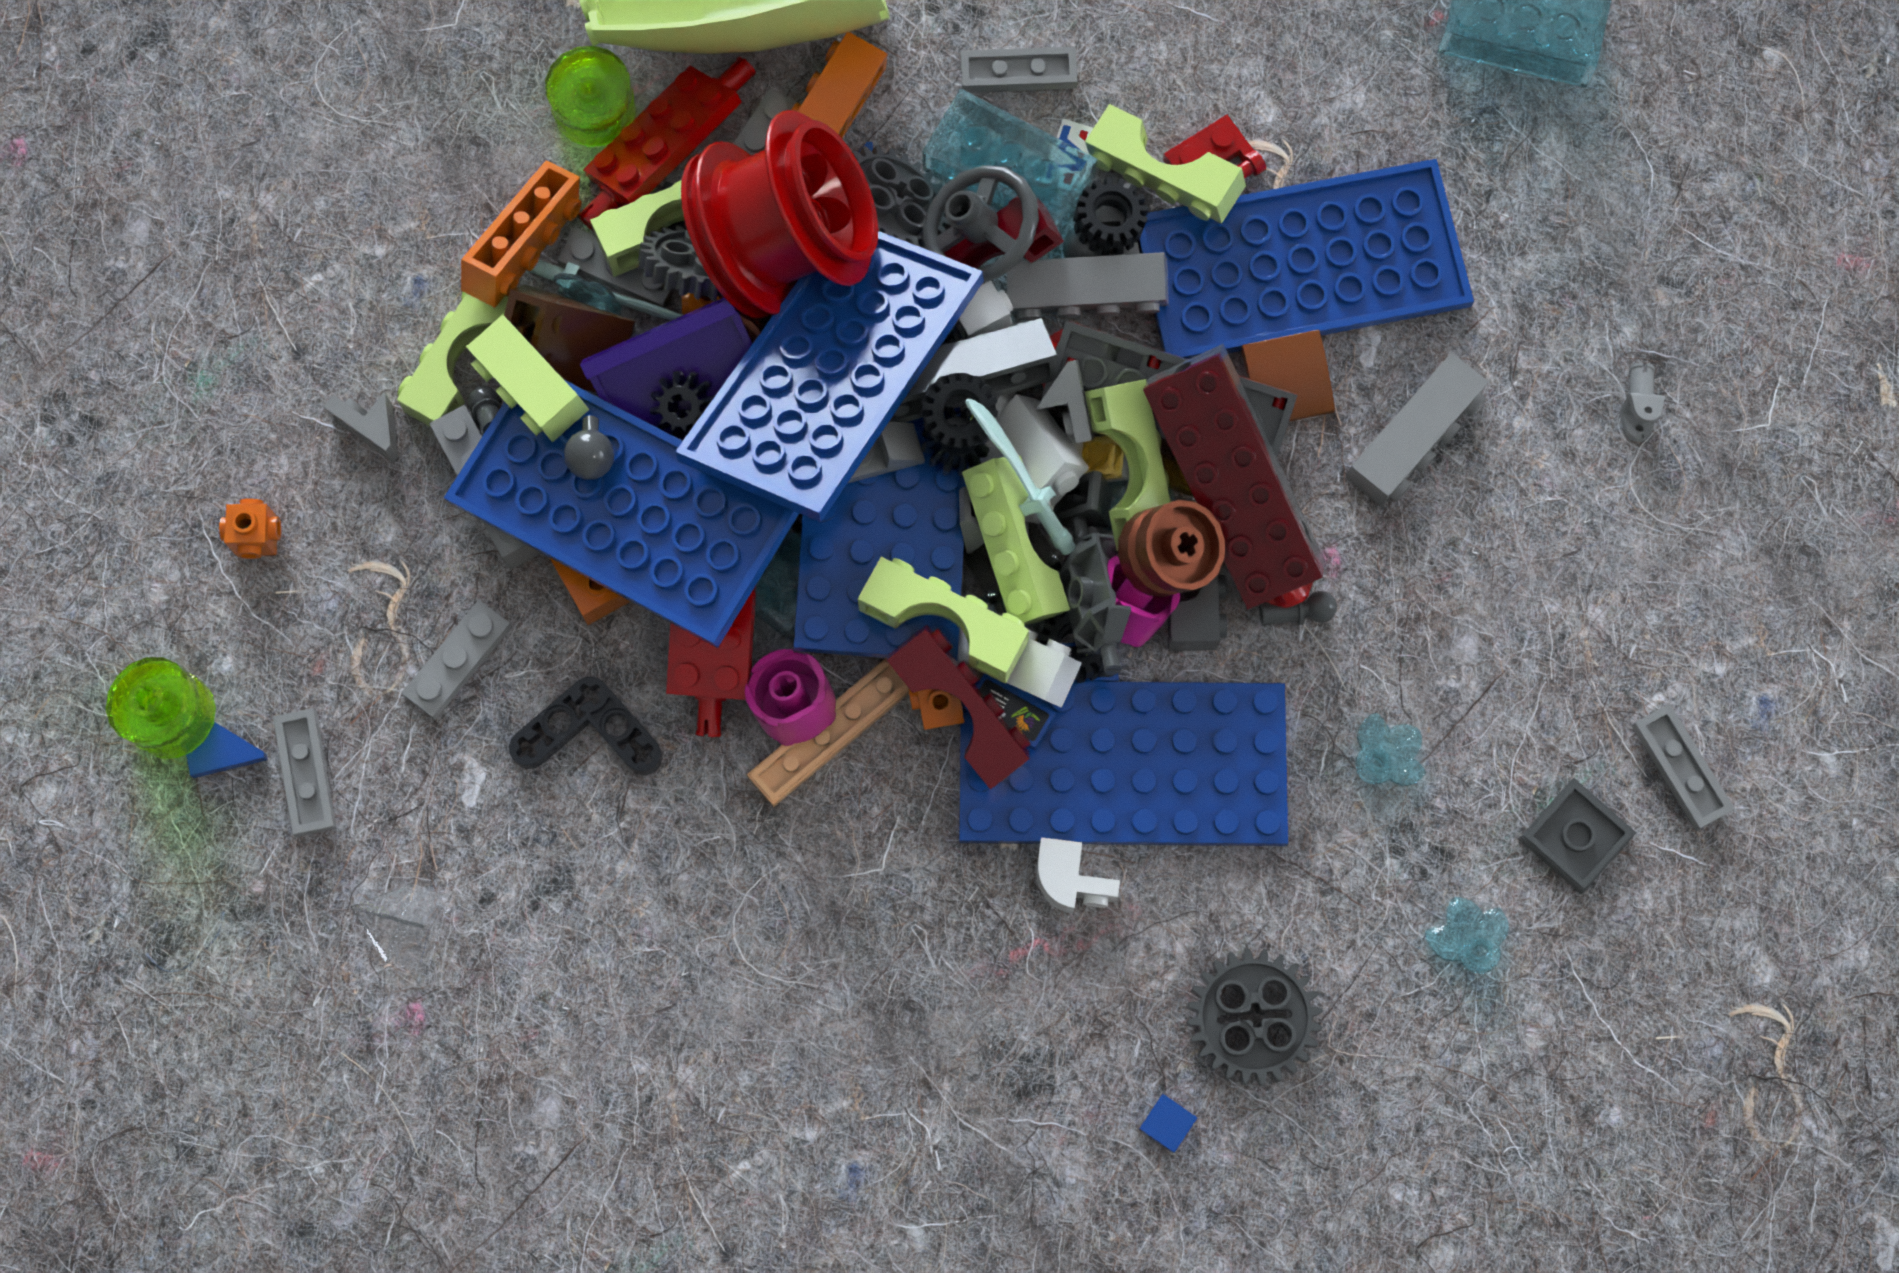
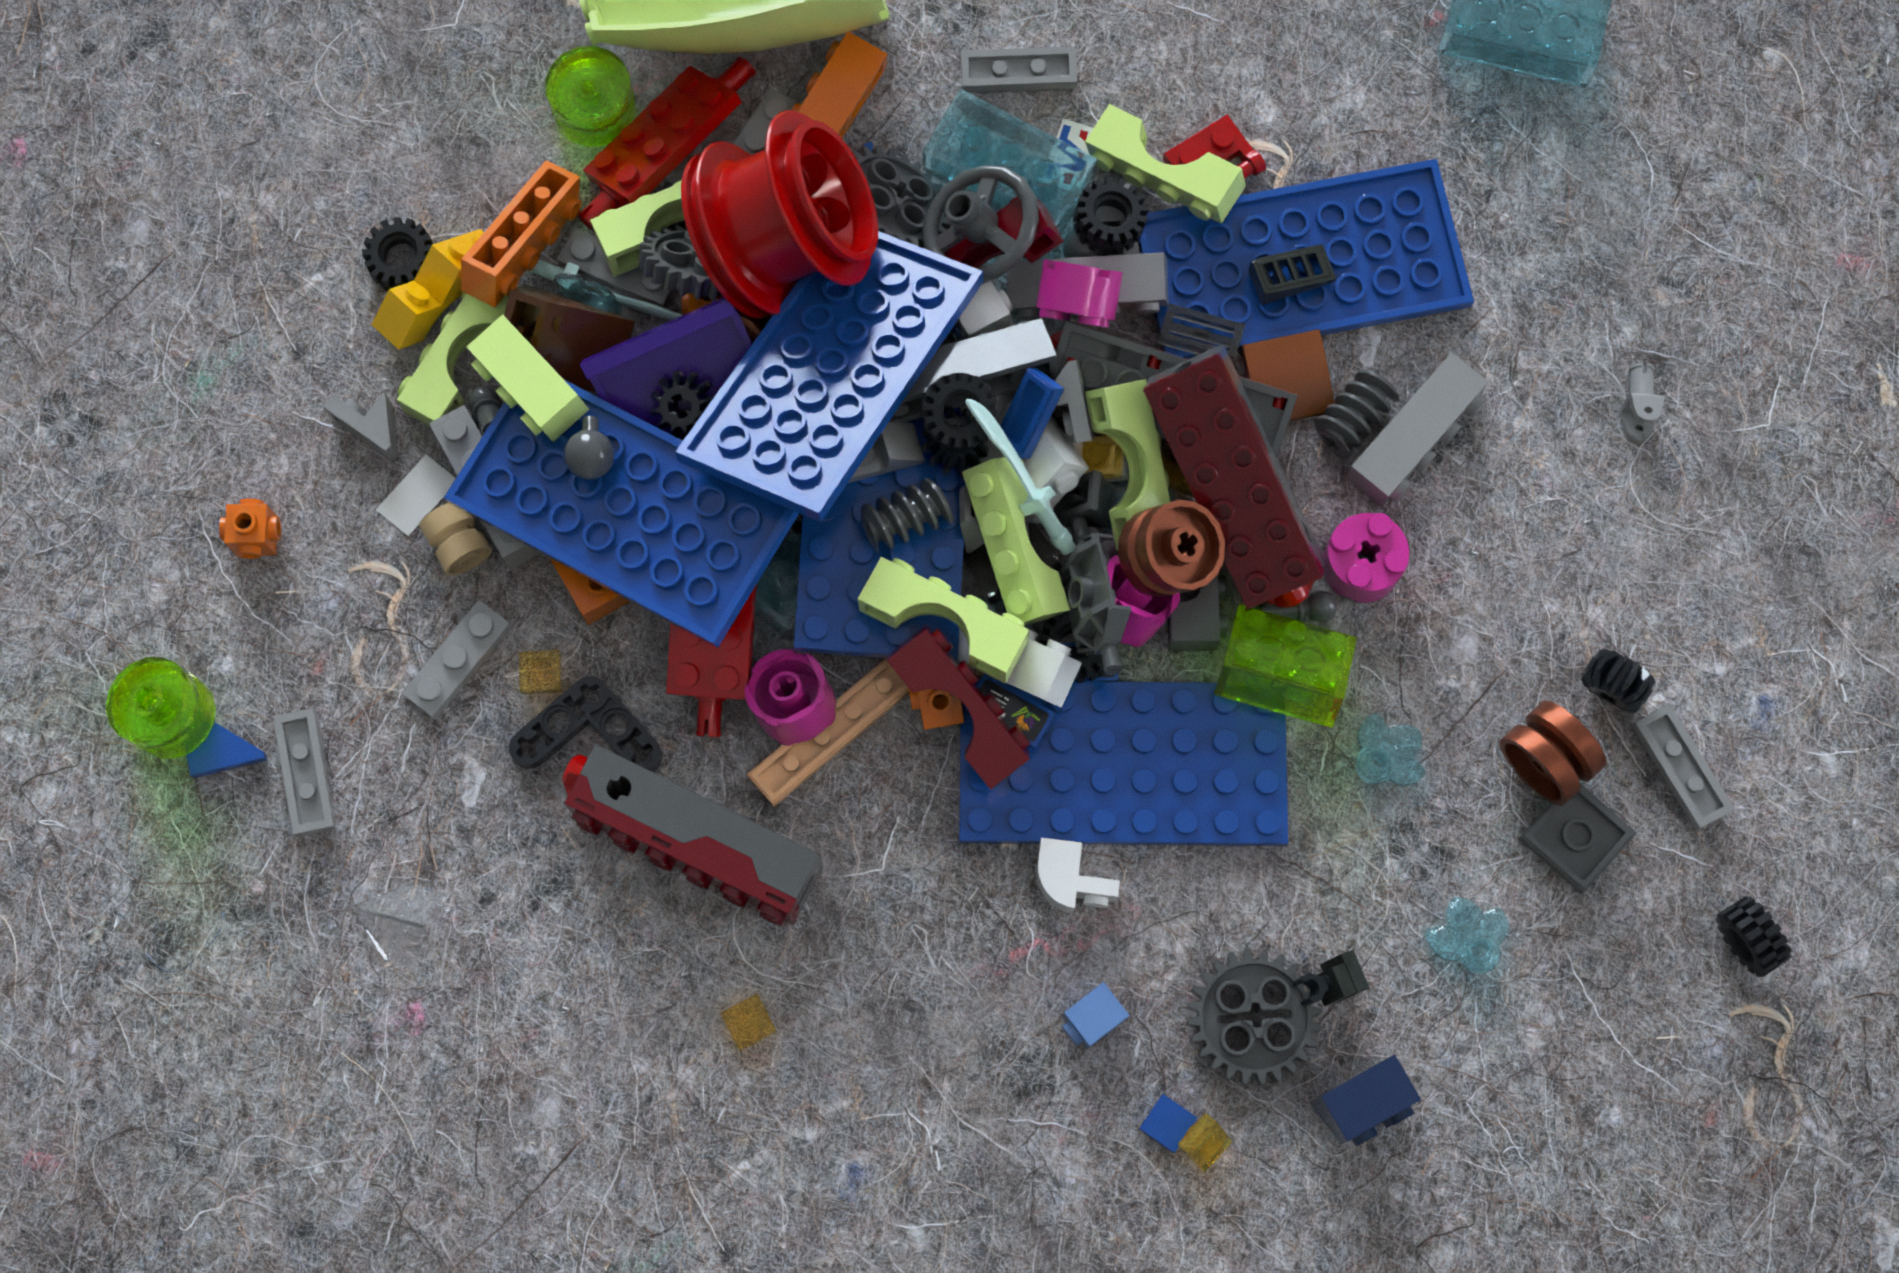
(389, 237): none -> black tyre
(414, 306): none -> yellow arch
(416, 495): none -> white sticker
(455, 538): none -> tan wheel
(540, 672): none -> clear yellow plate
(690, 834): none -> piece
(748, 1022): none -> clear yellow plate
(905, 513): none -> dark grey piece
(1030, 411): none -> blue tile
(1080, 291): none -> dark pink brick
(1093, 1017): none -> medium blue brick
(1202, 319): none -> clear smoke tile
(1204, 1142): none -> clear yellow plate
(1269, 293): none -> pearl dark grey slope
(1286, 666): none -> clear neon green brick
(1338, 981): none -> pearl dark grey piece
(1353, 410): none -> dark grey piece
(1367, 1100): none -> dark blue slope
(1374, 537): none -> dark pink brick
(1553, 752): none -> copper wheel
(1618, 680): none -> black gear
(1753, 936): none -> black tyre

